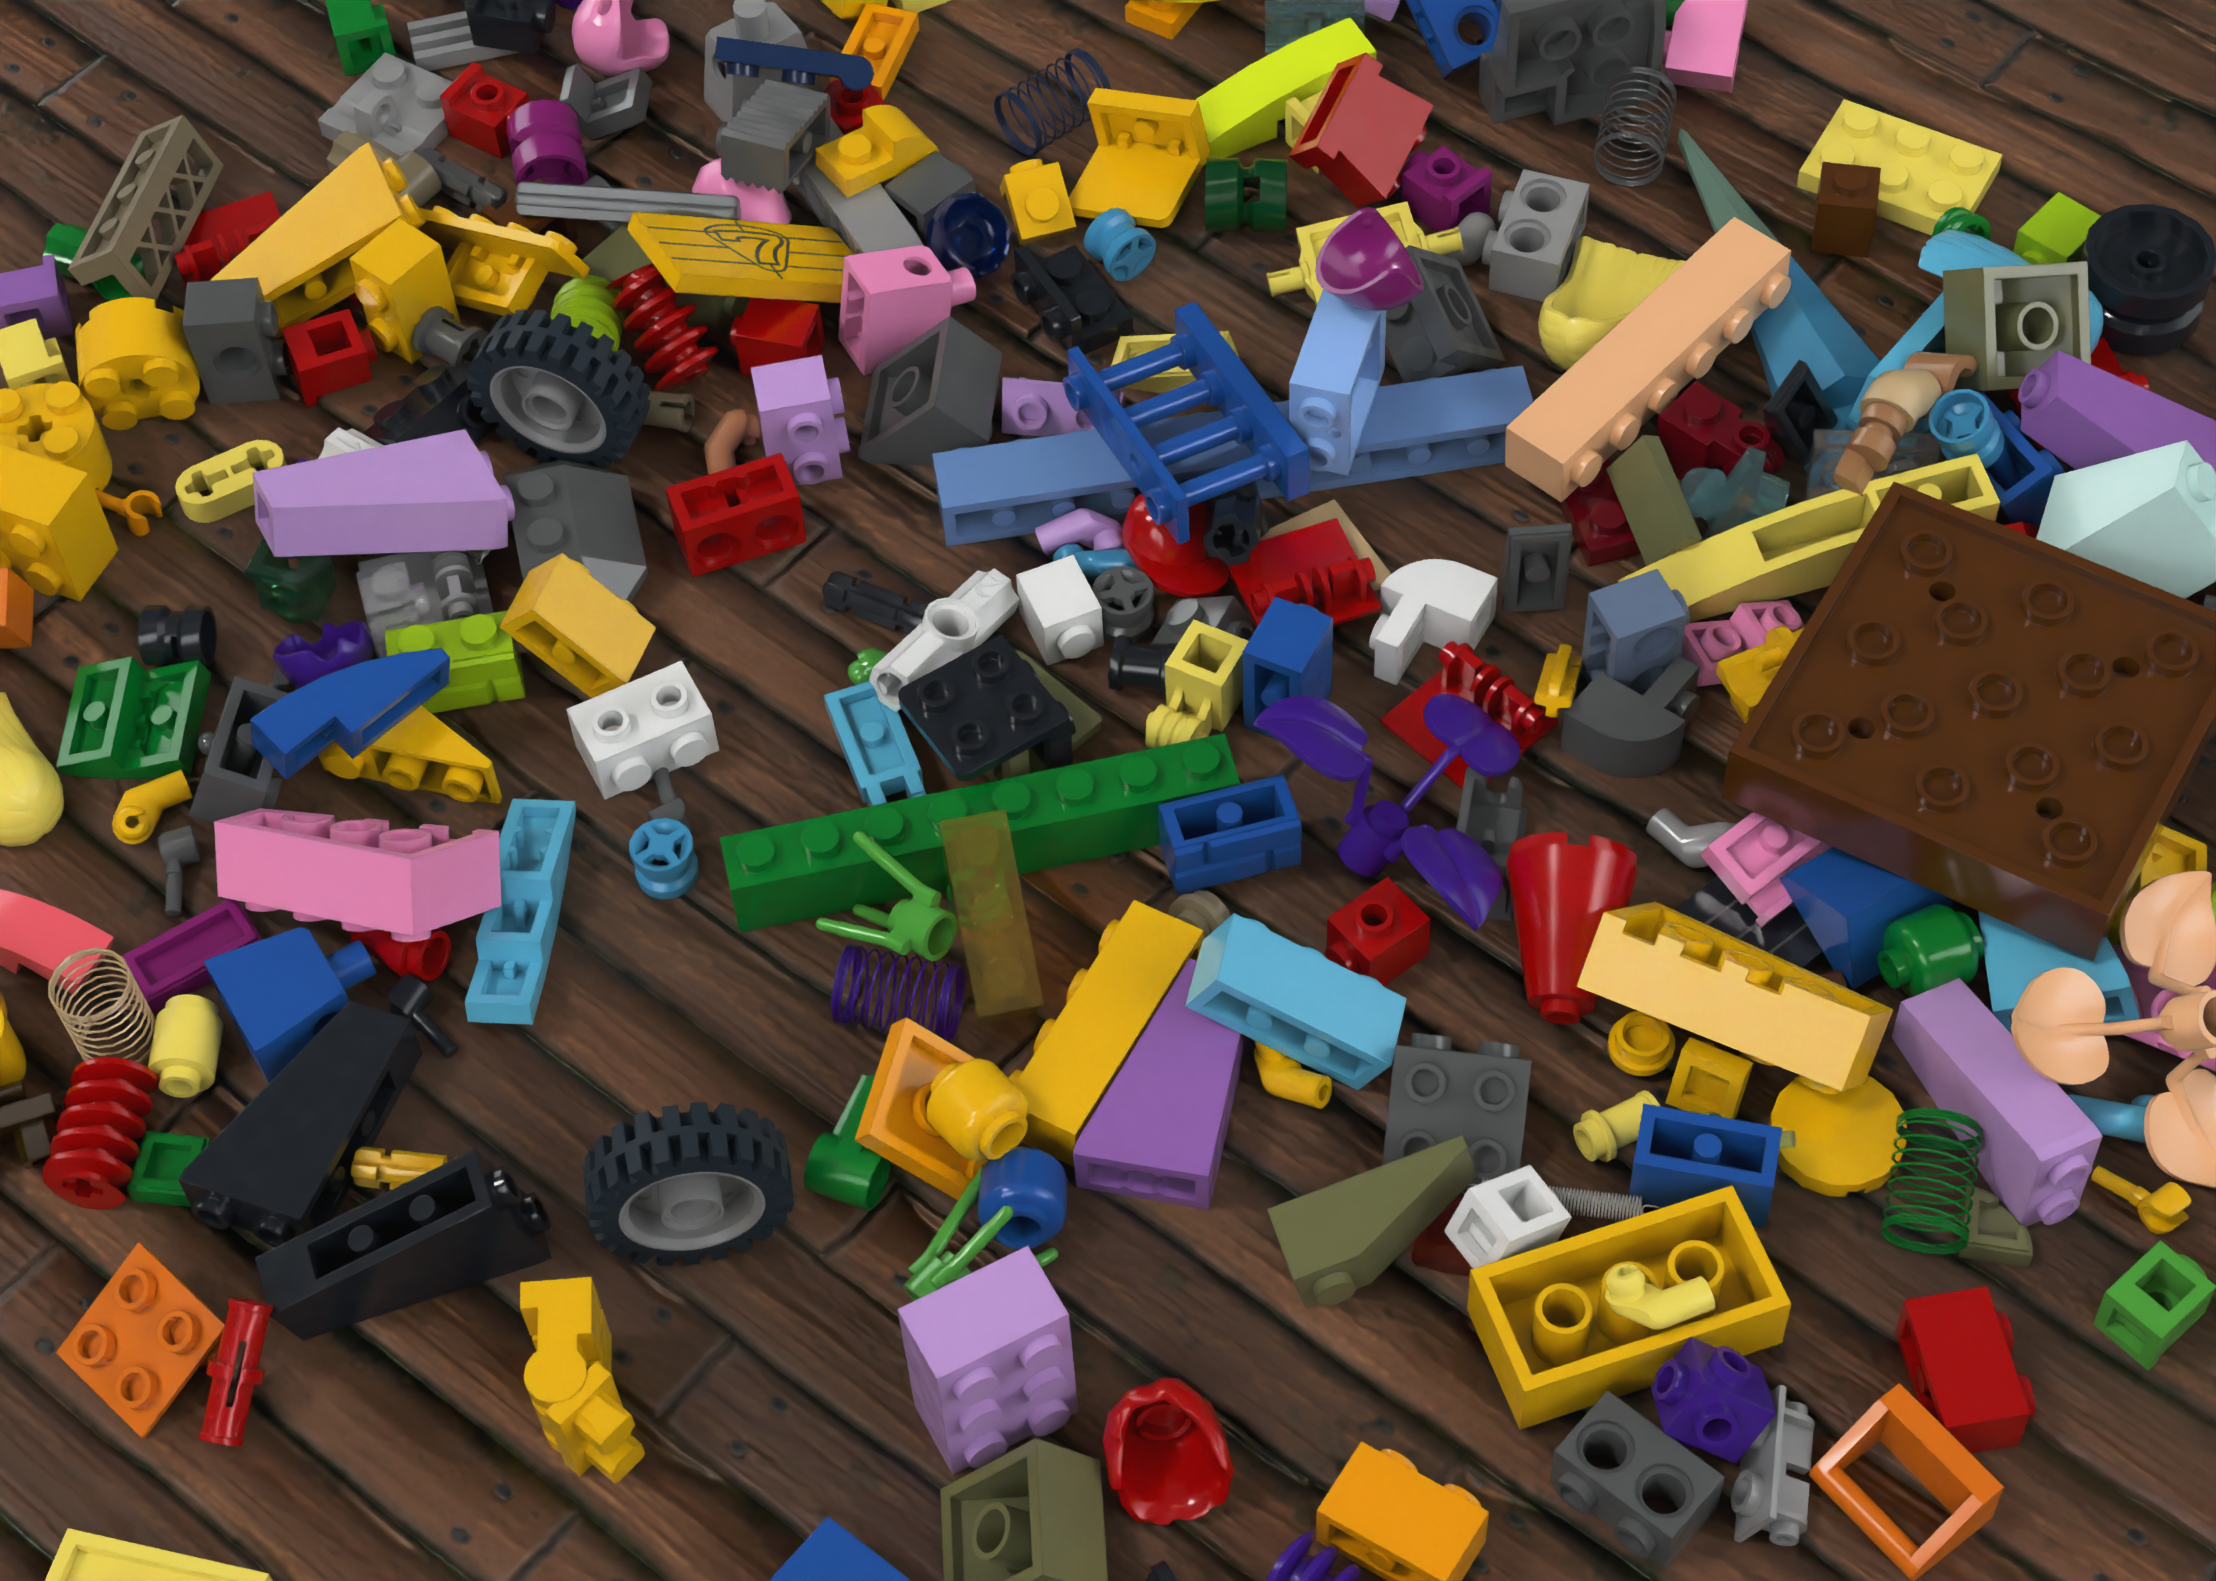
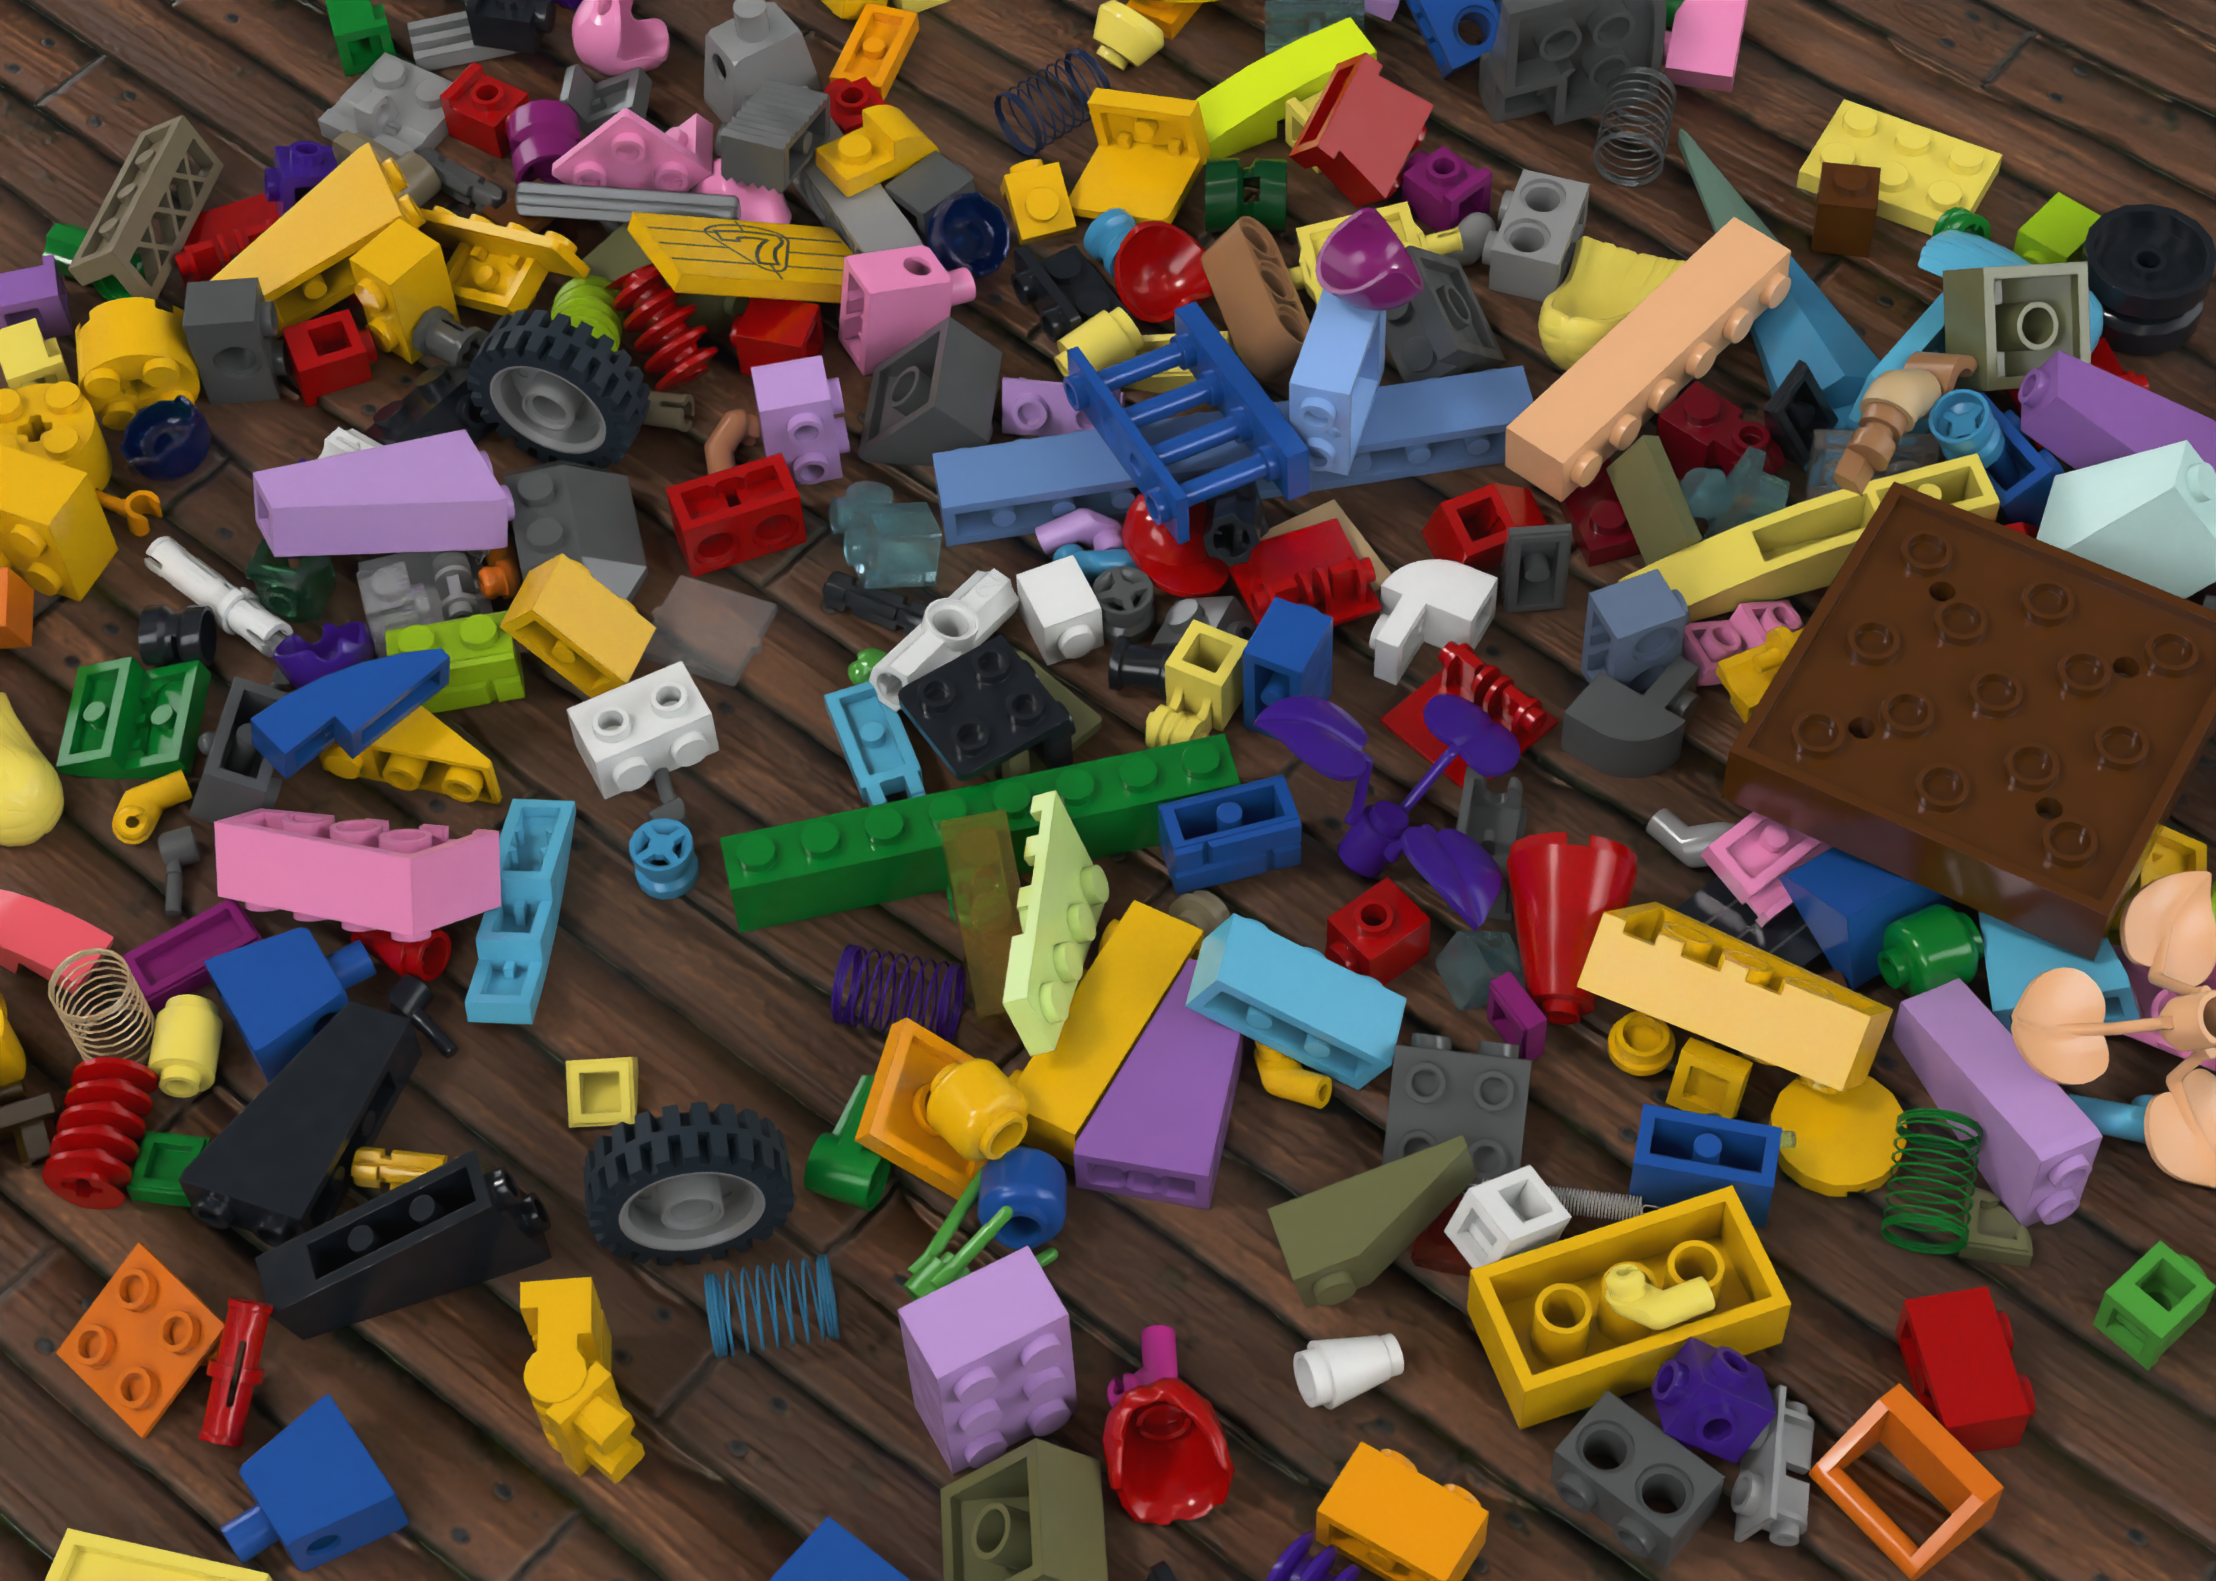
(166, 440): none -> clear blue hair
(227, 479): light yellow beam -> none
(233, 608): none -> white pin
(296, 172): none -> dark purple brick
(314, 1493): none -> blue torso
(502, 574): none -> orange arm
(602, 1091): none -> light yellow slope
(639, 155): none -> bright pink bracket
(709, 630): none -> clear piece
(716, 1301): none -> dark azure piece
(797, 64): dark blue plate -> none
(886, 540): none -> clear light blue brick
(912, 925): bright green plant -> none
(1057, 926): none -> yellowish green wing
(1103, 340): none -> light yellow brick
(1125, 35): none -> light yellow cone
(1158, 1361): none -> dark pink arm
(1160, 271): none -> red helmet
(1256, 298): none -> medium nougat beam
(1345, 1367): none -> white cone
(1473, 961): none -> clear light blue slope
(1476, 524): none -> red slope
(1516, 1016): none -> magenta tile
(1558, 680): yellow axle -> none
(1605, 1132): light yellow pin -> none
(2158, 1211): yellow hand -> none

